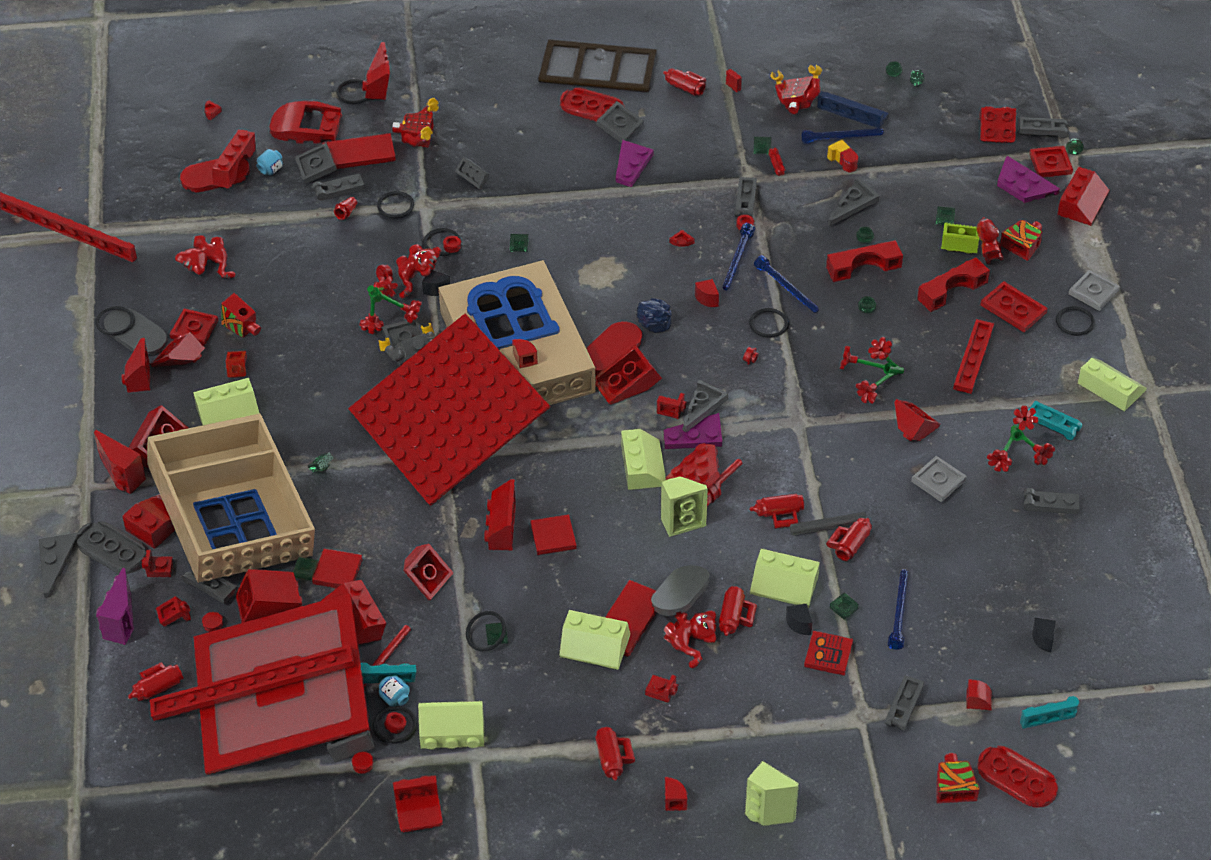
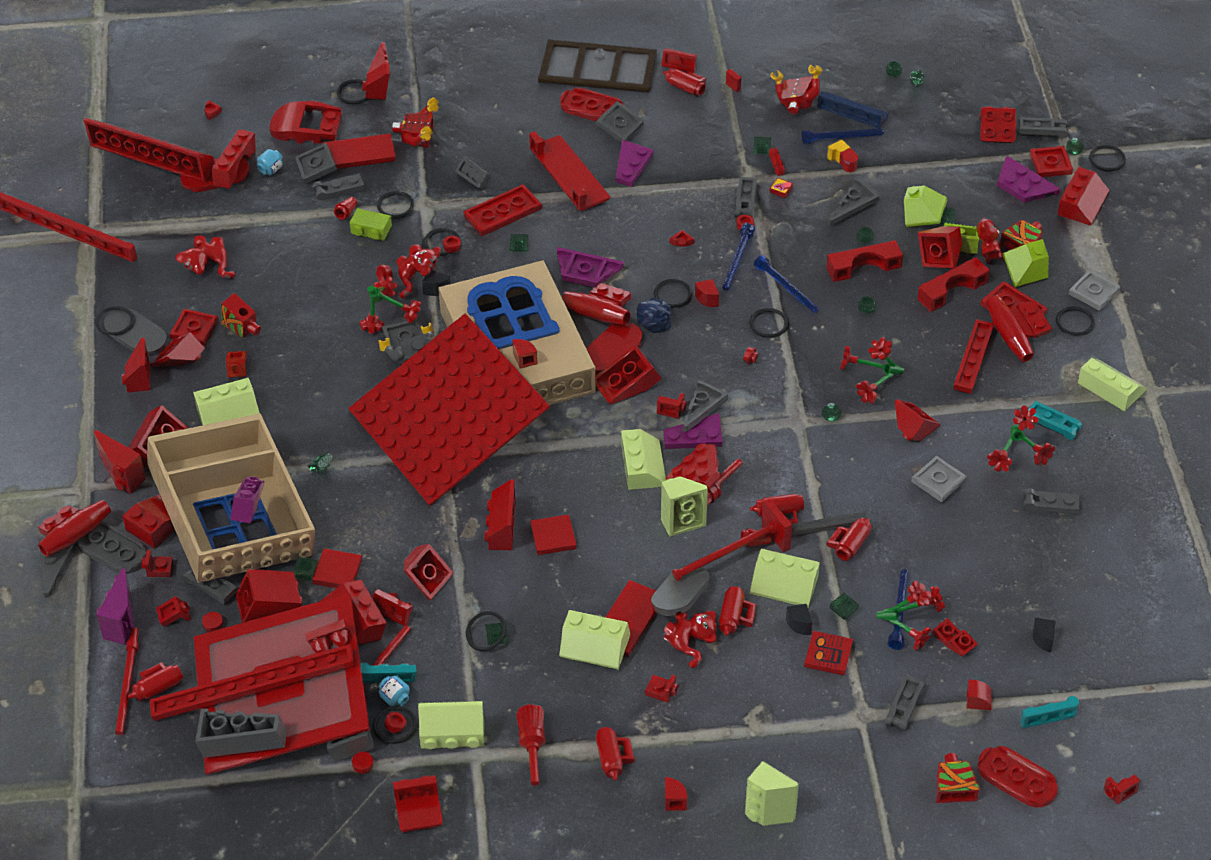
(70, 526): none -> red plate
(131, 648): none -> red bar
(149, 150): none -> red slope
(235, 733): none -> dark grey wedge
(247, 499): none -> magenta slope
(335, 631): none -> red tile
(370, 224): none -> lime brick
(392, 607): none -> red tile
(502, 210): none -> red tile
(531, 735): none -> red piece
(568, 171): none -> red bracket
(586, 268): none -> magenta wing
(601, 304): none -> red plate
(677, 281): none -> black tyre
(679, 60): none -> red tile
(761, 541): none -> red cone
(772, 522): none -> red tile
(781, 187): none -> tile
(831, 412): none -> clear green plate
(922, 598): none -> red plant
(923, 206): none -> lime slope
(940, 246): none -> red slope
(953, 638): none -> red slope
(1018, 325): none -> red plate
(1027, 263): none -> lime slope
(1110, 147): none -> black tyre
(1122, 790): none -> red bracket

